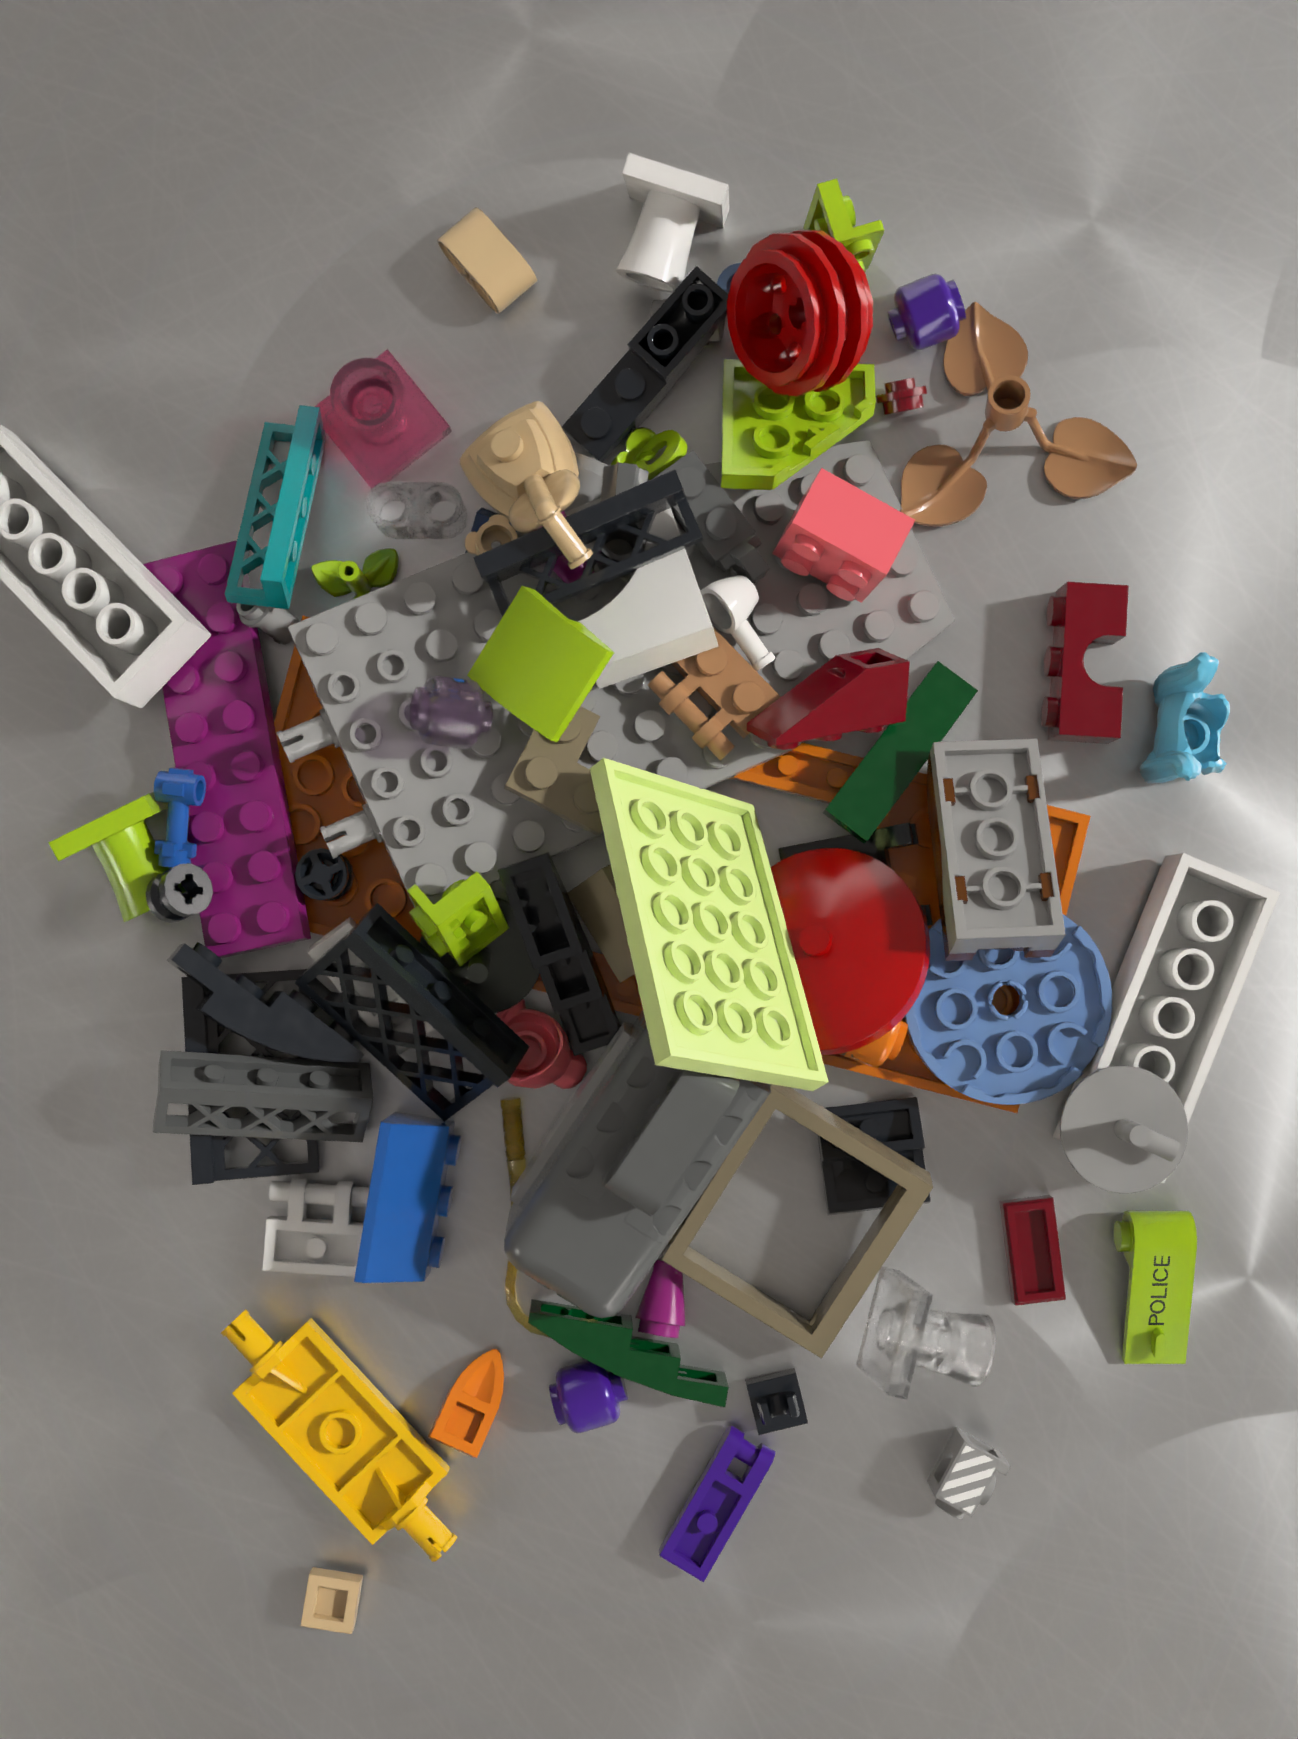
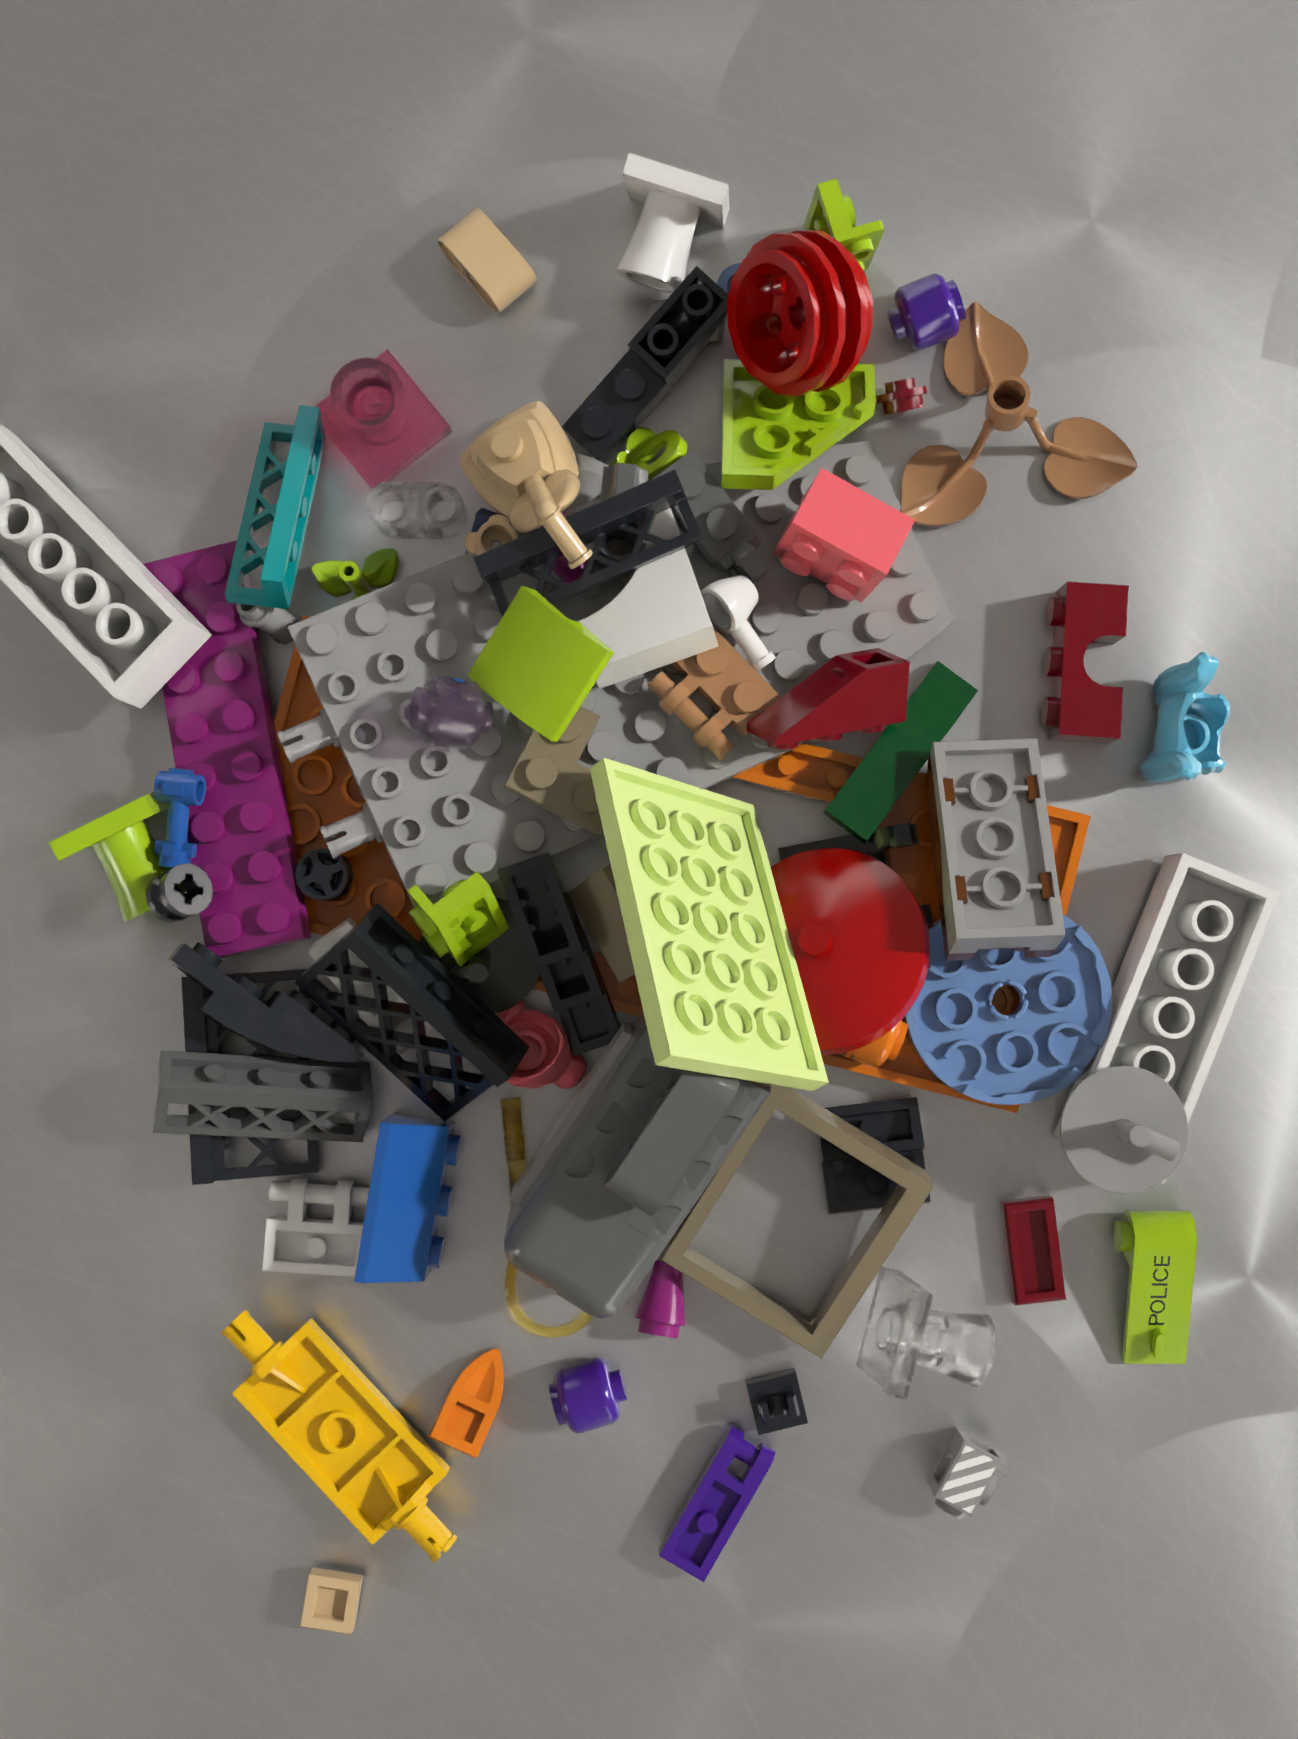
(641, 1360): dark green slope -> none

